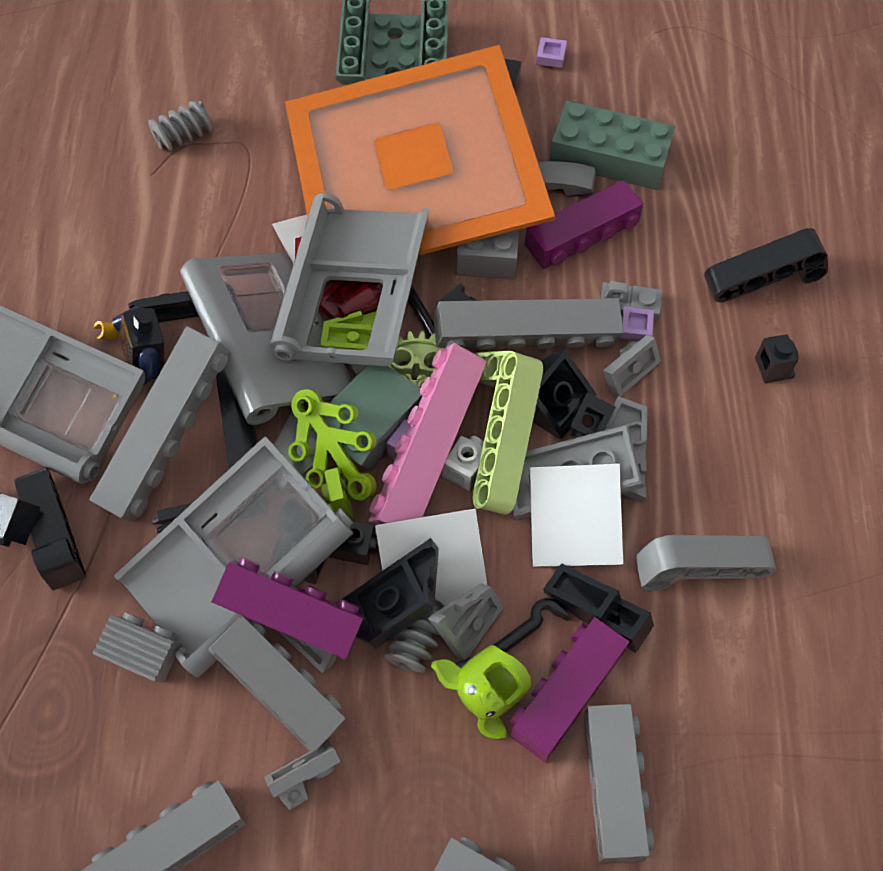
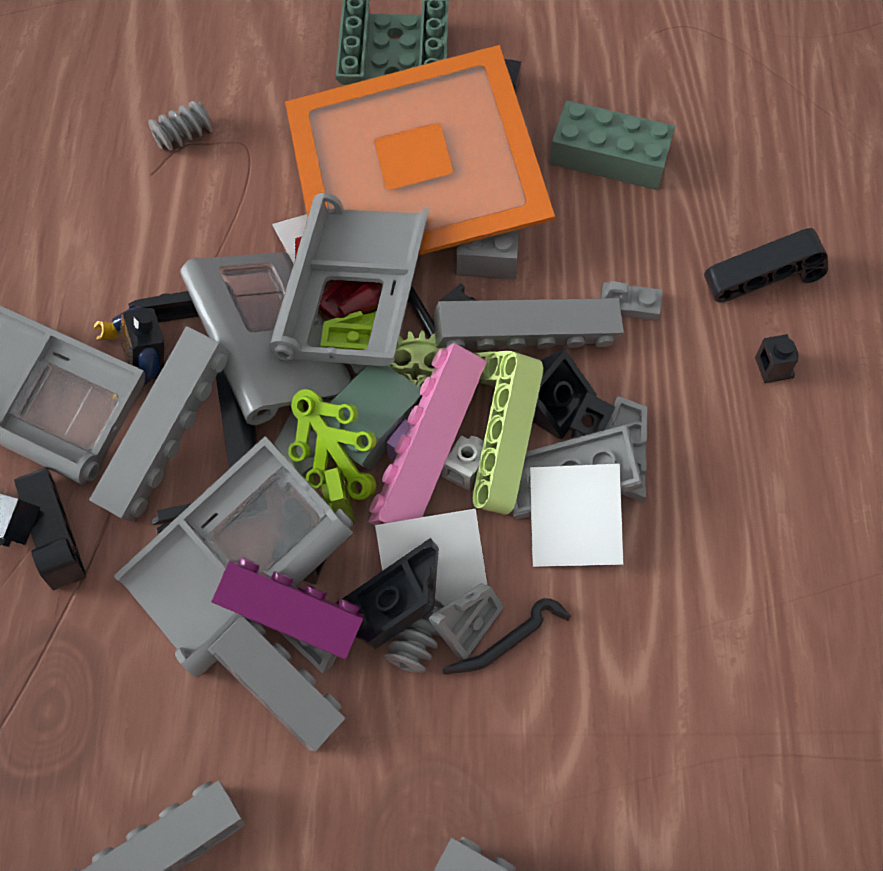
(136, 647): light grey brick -> none
(288, 780): light grey hinge -> none
(360, 549): black brick -> none
(486, 686): lime piece -> none
(551, 52): lavender plate -> none
(568, 689): magenta brick -> none
(569, 176): light grey slope -> none
(584, 224): magenta brick -> none
(591, 599): black slope -> none
(616, 784): light grey brick -> none
(632, 365): light grey hinge -> none
(637, 323): lavender plate -> none
(703, 558): light grey beam -> none

